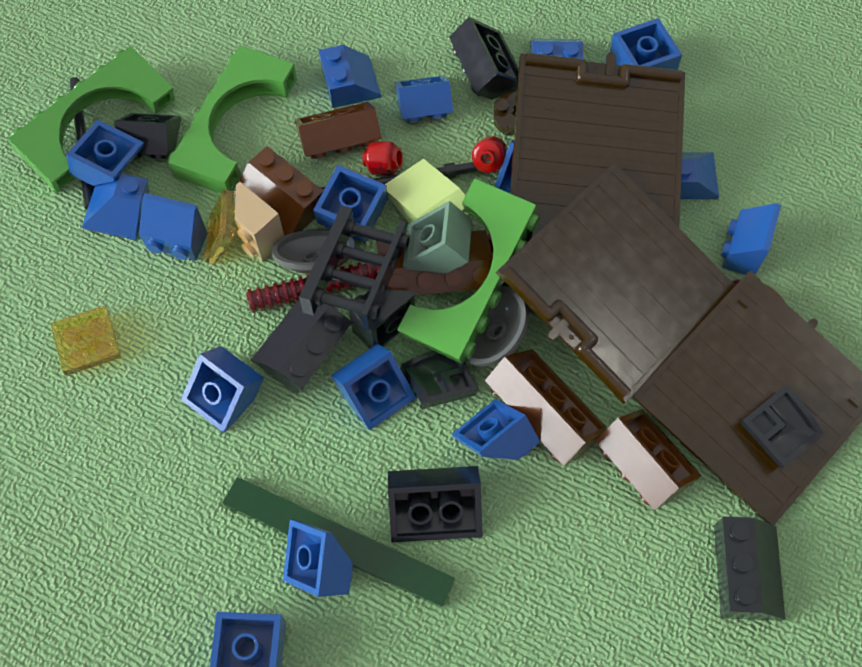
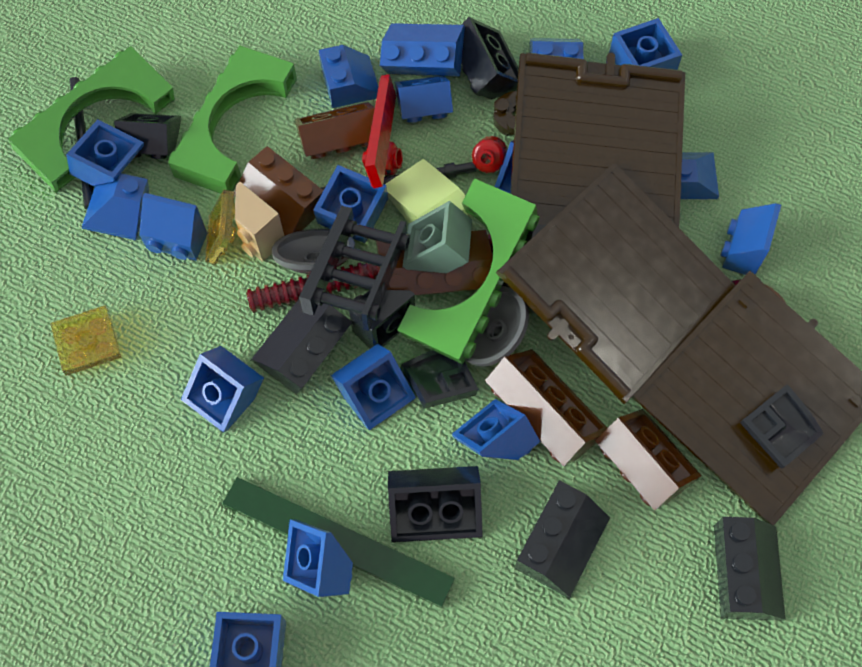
(380, 132): none -> red tile
(422, 49): none -> blue slope
(563, 539): none -> black slope

